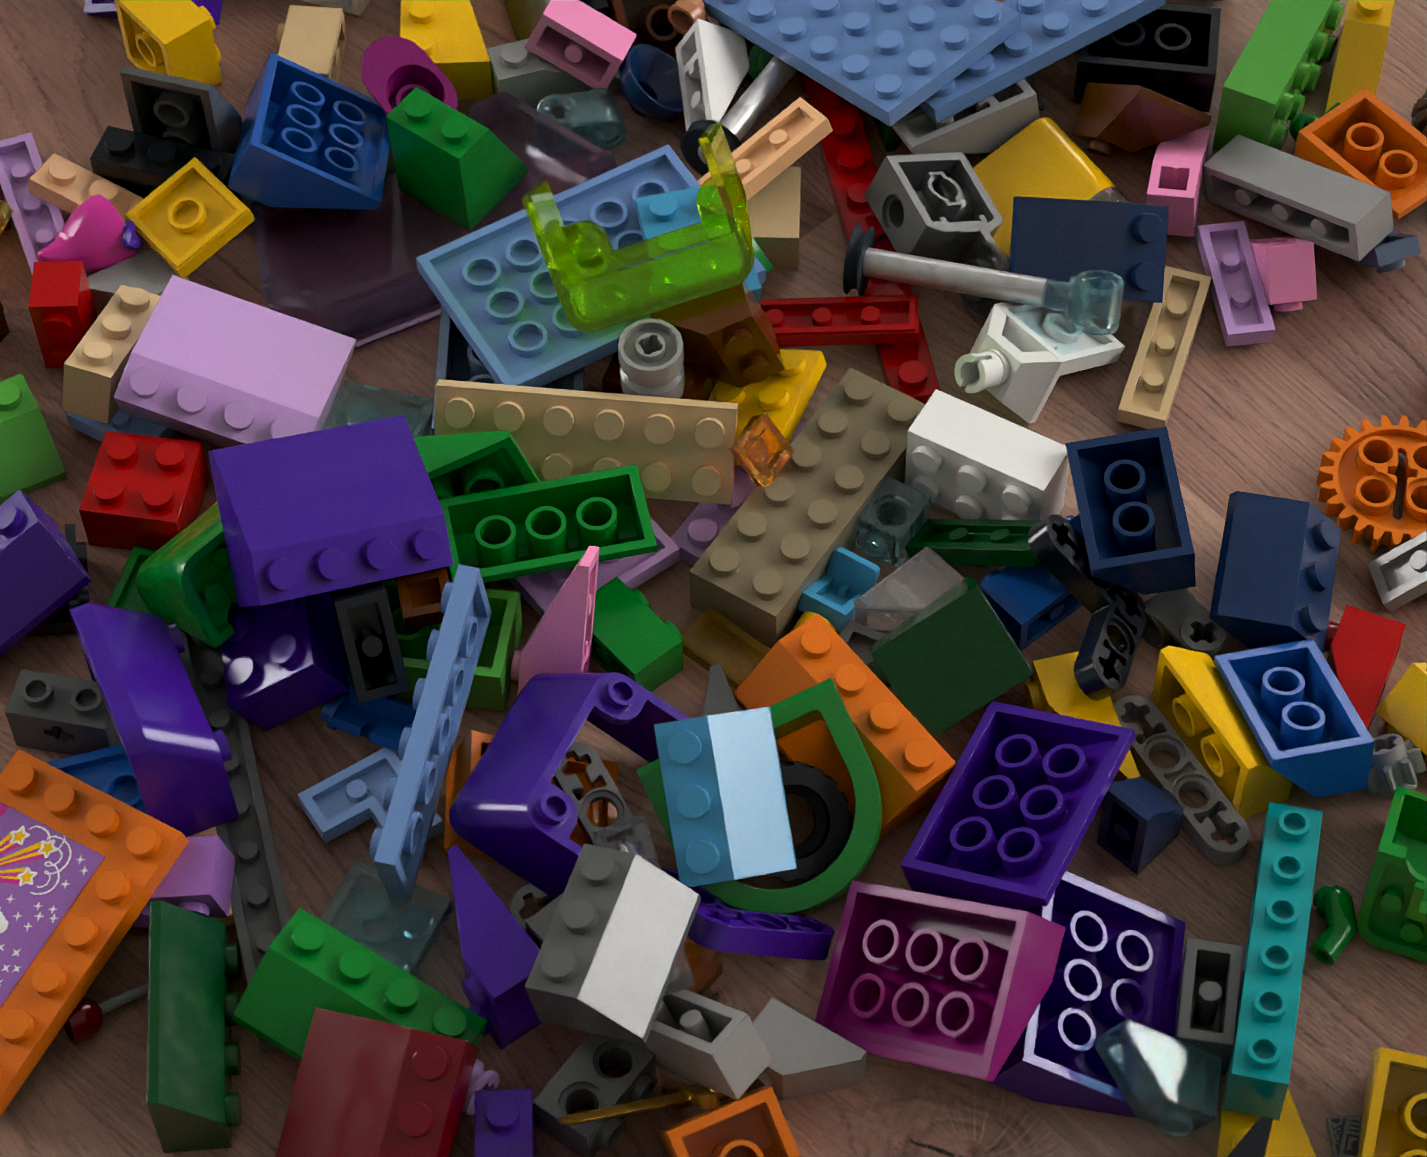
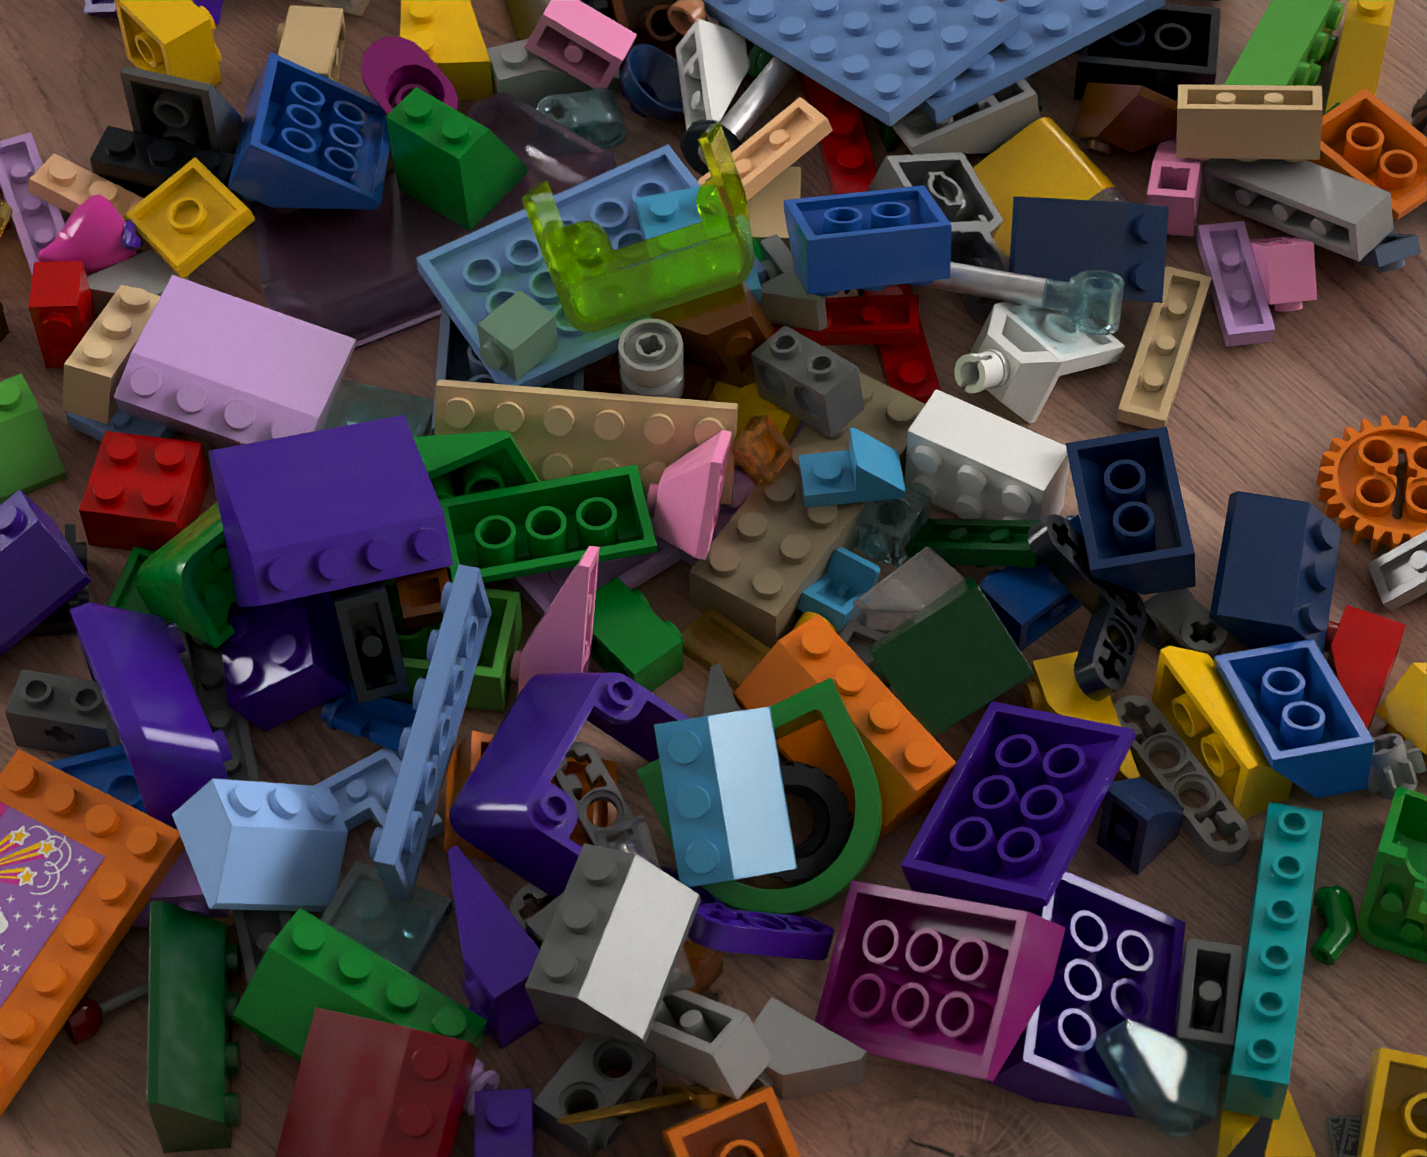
(264, 844): none -> light blue slope
(517, 336): none -> sand green brick
(690, 496): none -> bright pink slope
(783, 294): none -> light grey slope
(808, 381): none -> dark grey brick
(852, 476): none -> dark azure slope
(868, 240): none -> blue slope
(1249, 122): none -> tan brick

